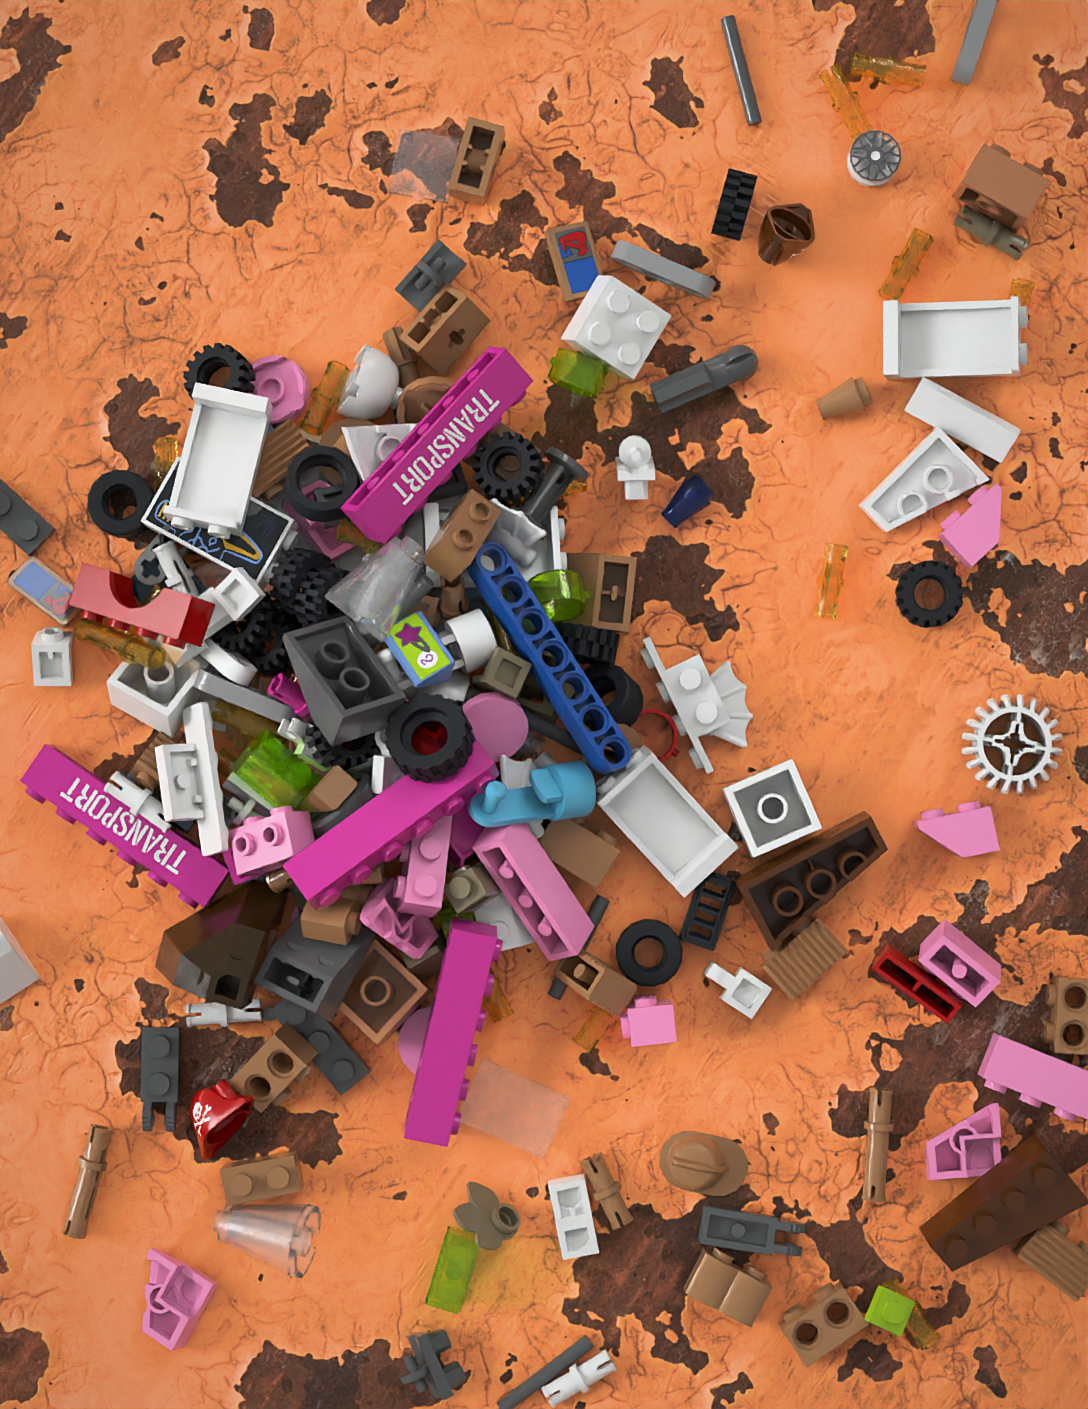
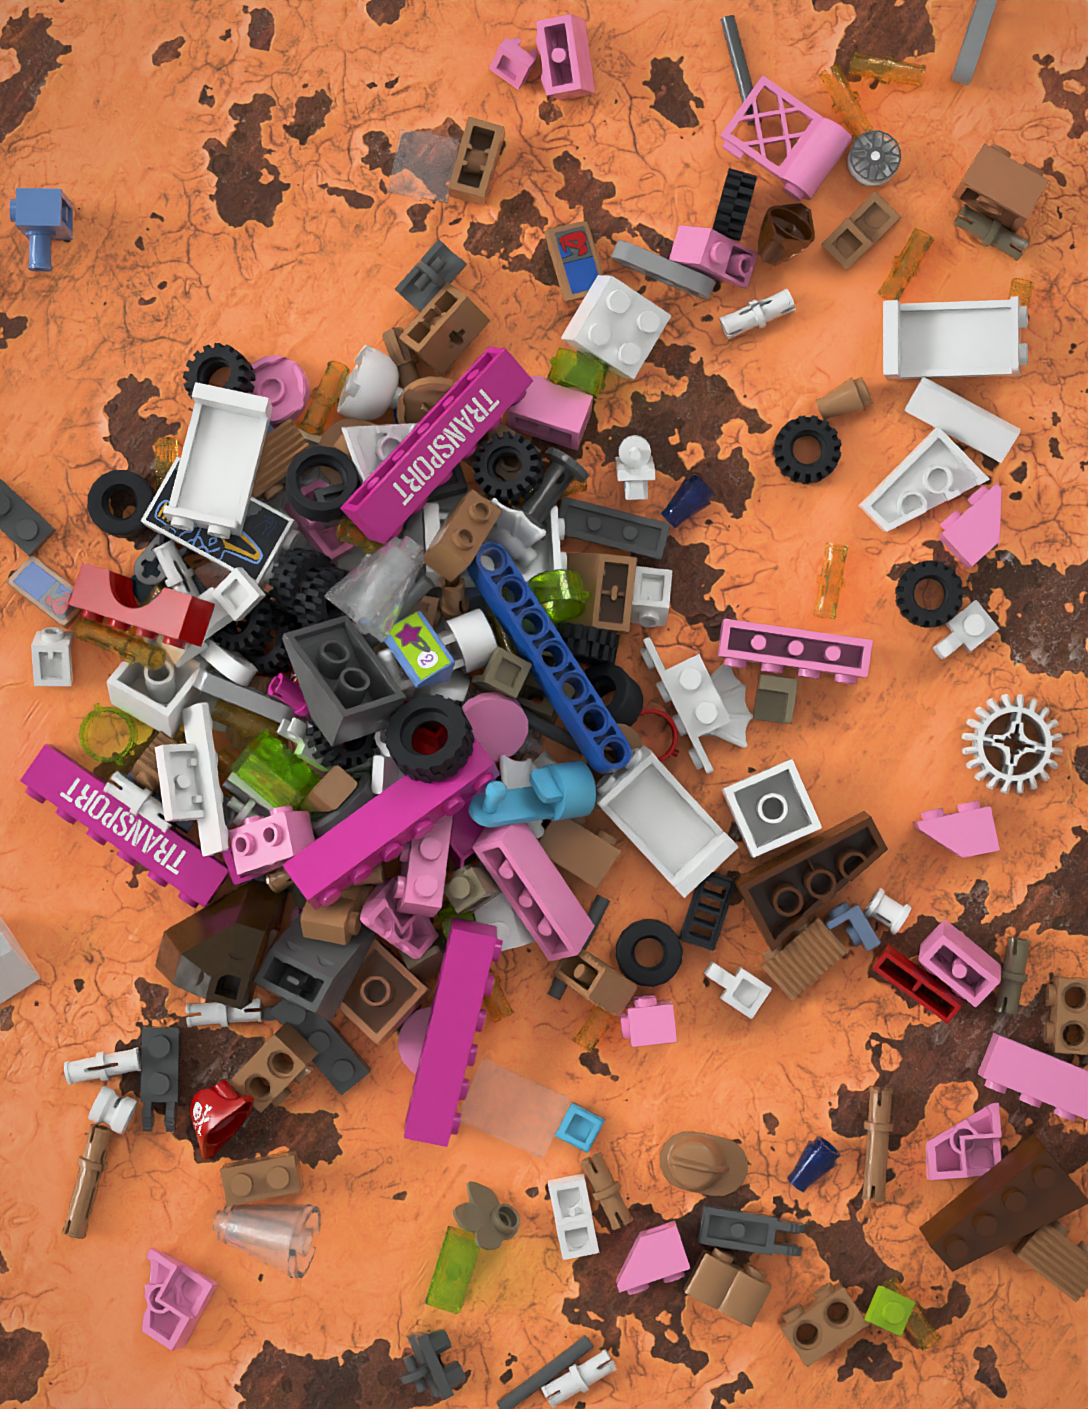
(42, 217): none -> medium blue brick
(78, 1070): none -> white pin
(84, 739): none -> clear neon green piece
(112, 1110): none -> white wheel
(513, 62): none -> bright pink tile
(552, 413): none -> bright pink brick
(565, 57): none -> bright pink brick
(579, 1127): none -> medium azure tile
(614, 528): none -> dark grey plate
(651, 596): none -> white bracket
(653, 1256): none -> bright pink slope
(704, 378): dark grey piece -> none
(713, 255): none -> bright pink slope
(757, 314): none -> white pin
(775, 699): none -> dark tan panel
(795, 649): none -> bright pink brick
(810, 157): none -> bright pink piece
(815, 1161): none -> clear blue cone
(823, 434): none -> black tyre
(859, 929): none -> sand blue bracket
(861, 230): none -> medium nougat slope
(887, 911): none -> white bush
(968, 629): none -> white plate
(1013, 975): none -> dark tan pin

